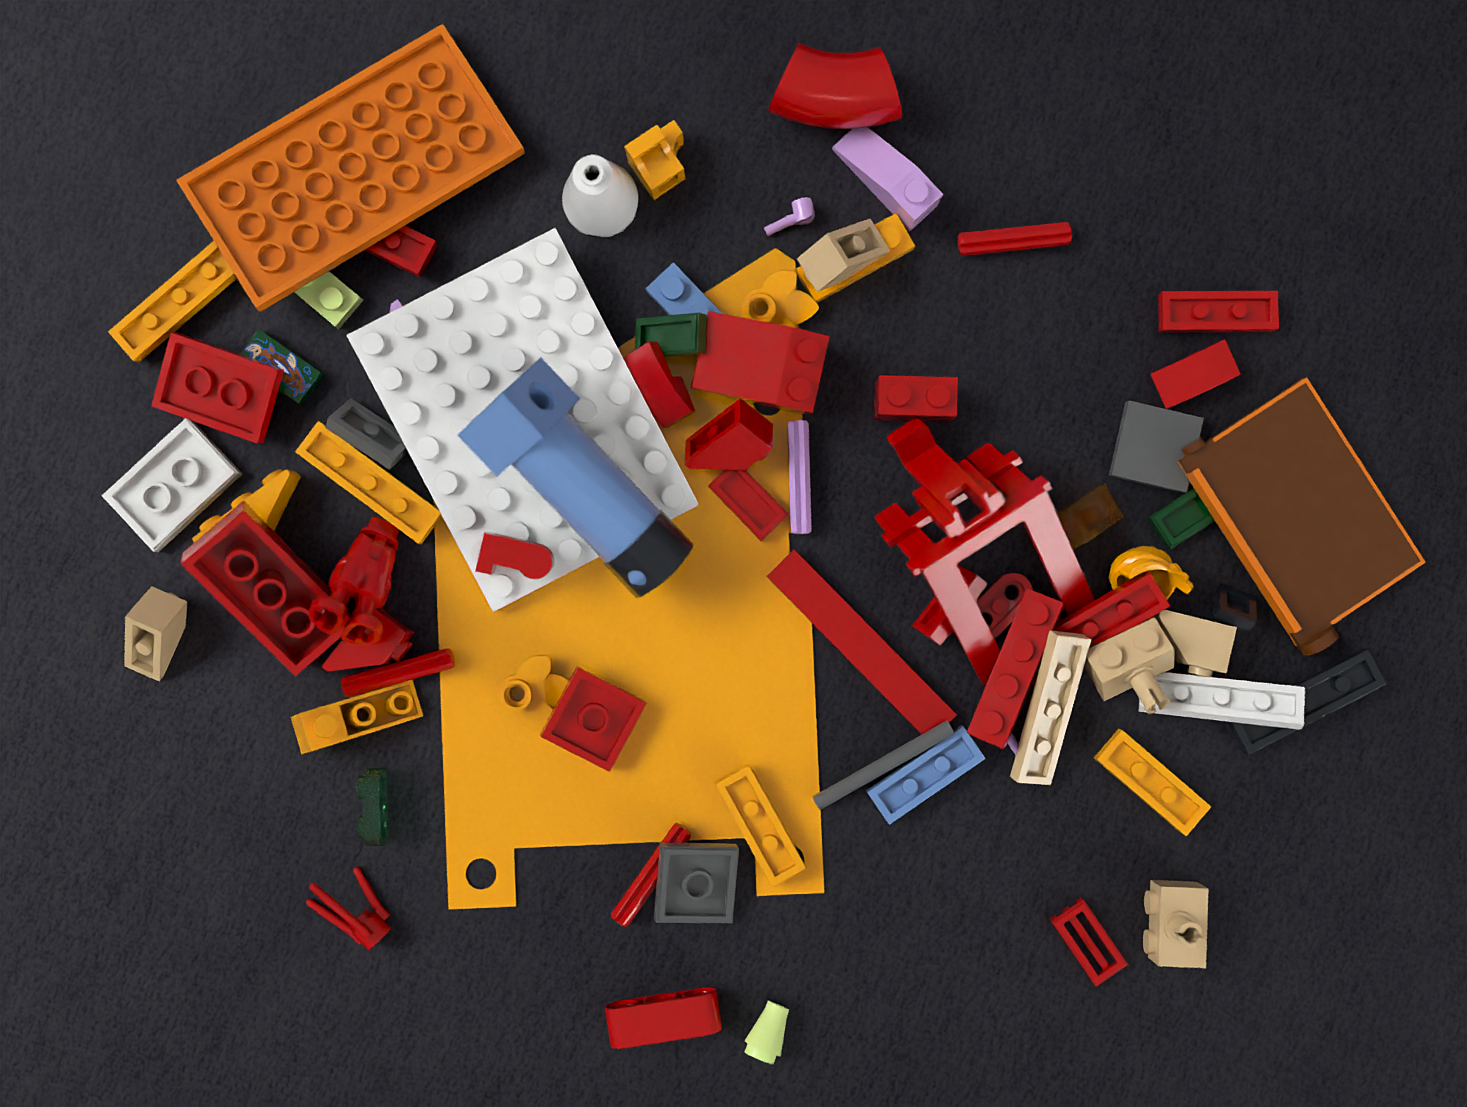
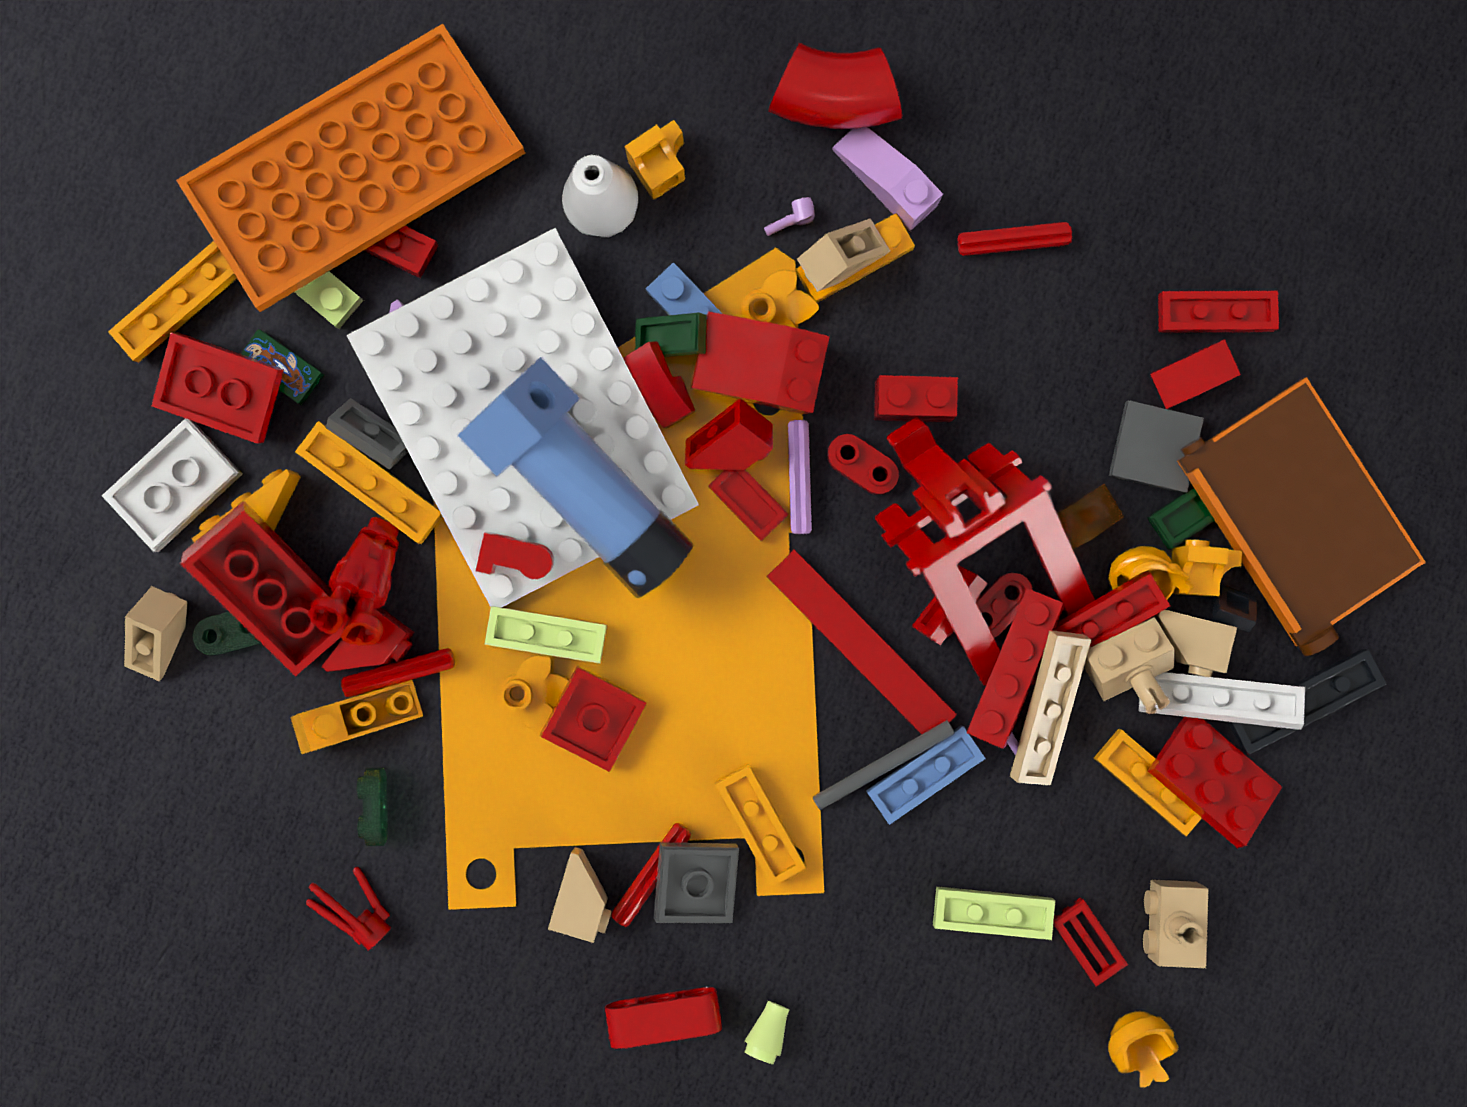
(230, 635): none -> clear green plate
(545, 634): none -> yellowish green plate
(580, 901): none -> tan slope
(862, 465): none -> red plate
(994, 913): none -> yellowish green plate
(1140, 1044): none -> light orange hat
(1204, 565): none -> light orange brick
(1215, 780): none -> red plate

